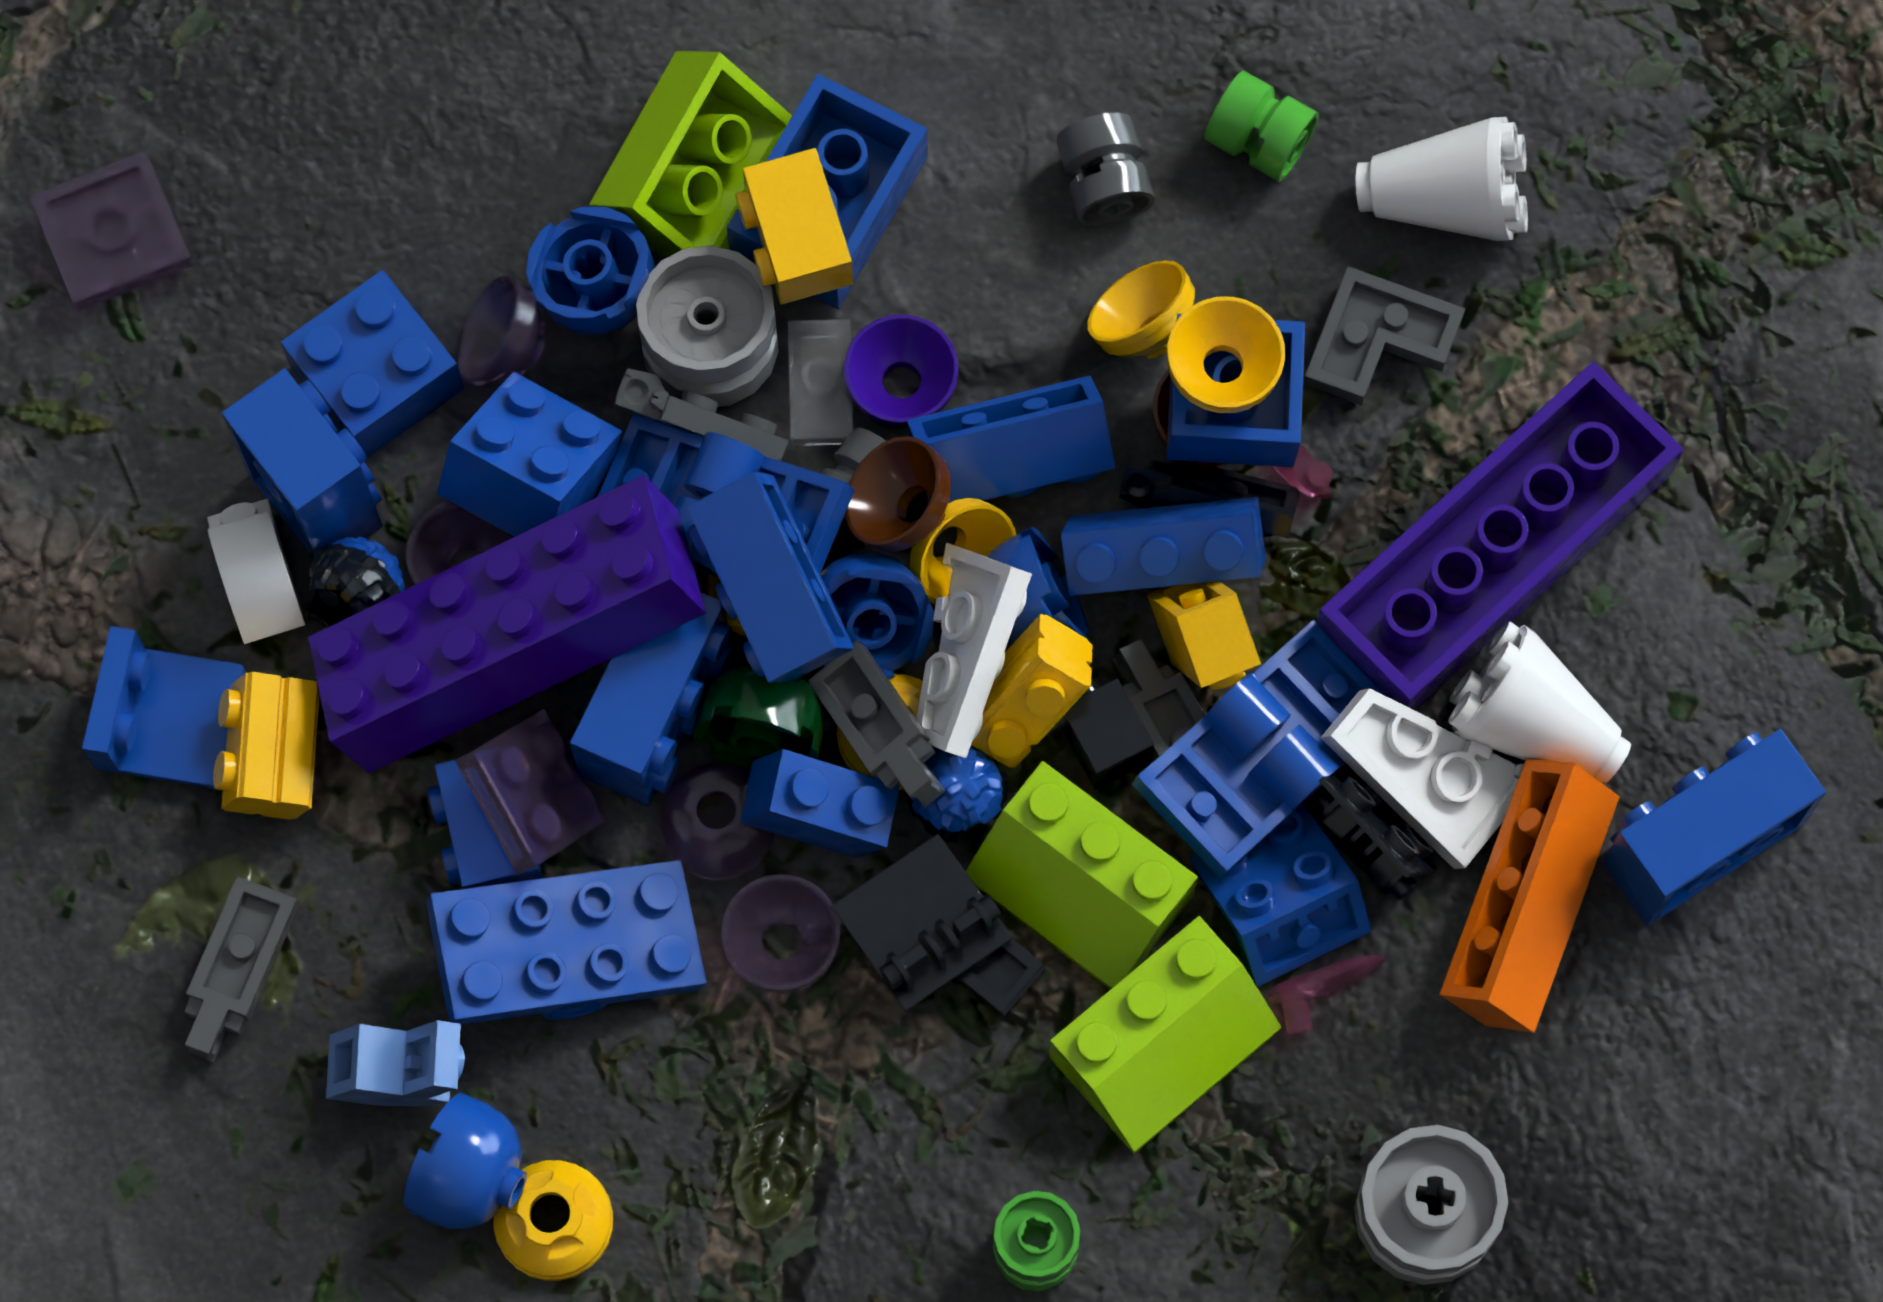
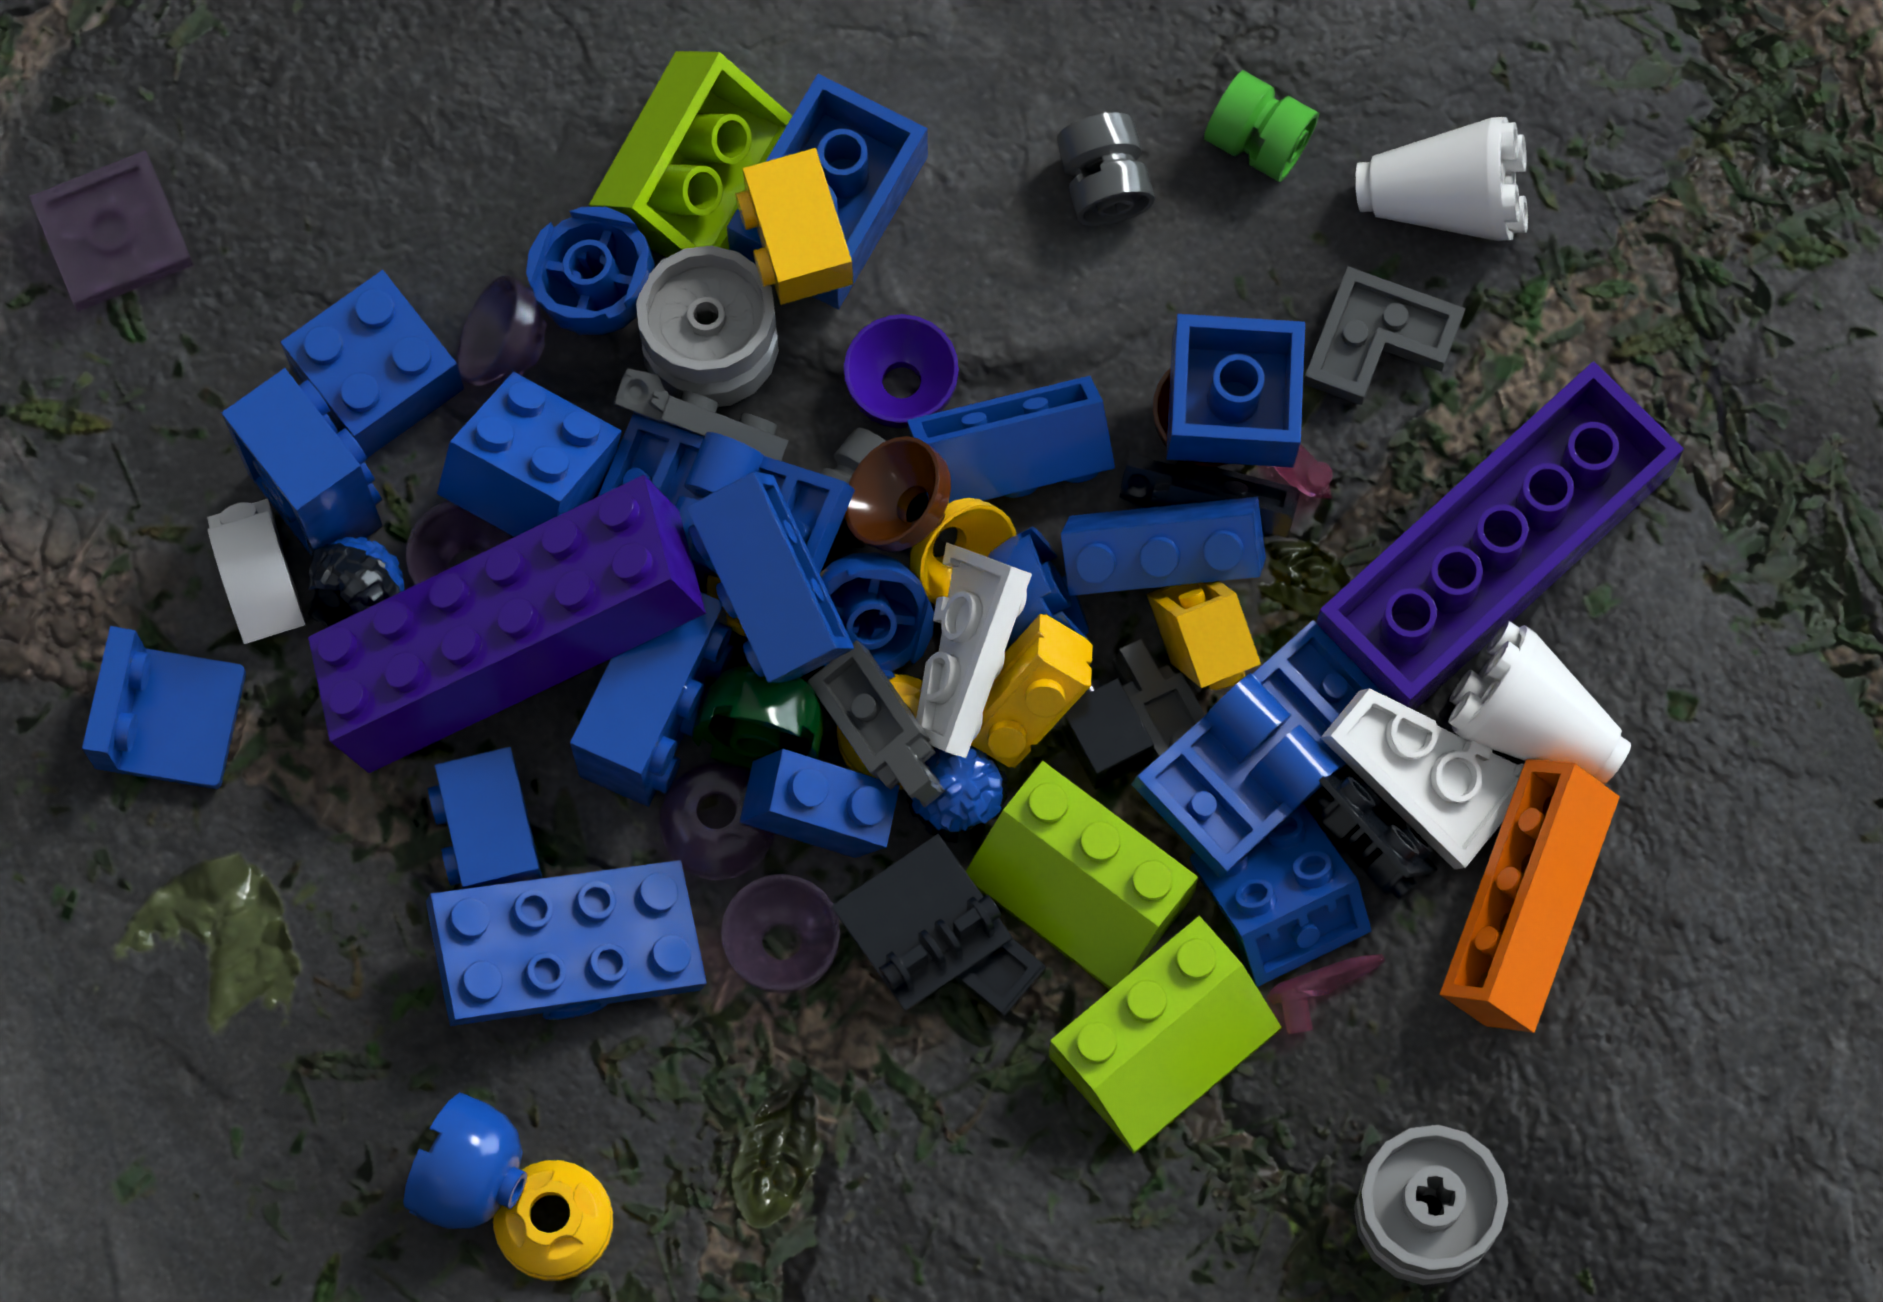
(236, 964): dark grey hinge -> none
(268, 745): yellow brick -> none
(395, 1065): medium blue brick -> none
(530, 791): clear purple plate -> none
(817, 388): clear plate -> none
(1036, 1241): bright green wheel -> none
(1141, 309): yellow piece -> none
(1231, 327): yellow piece -> none
(1712, 824): blue brick -> none

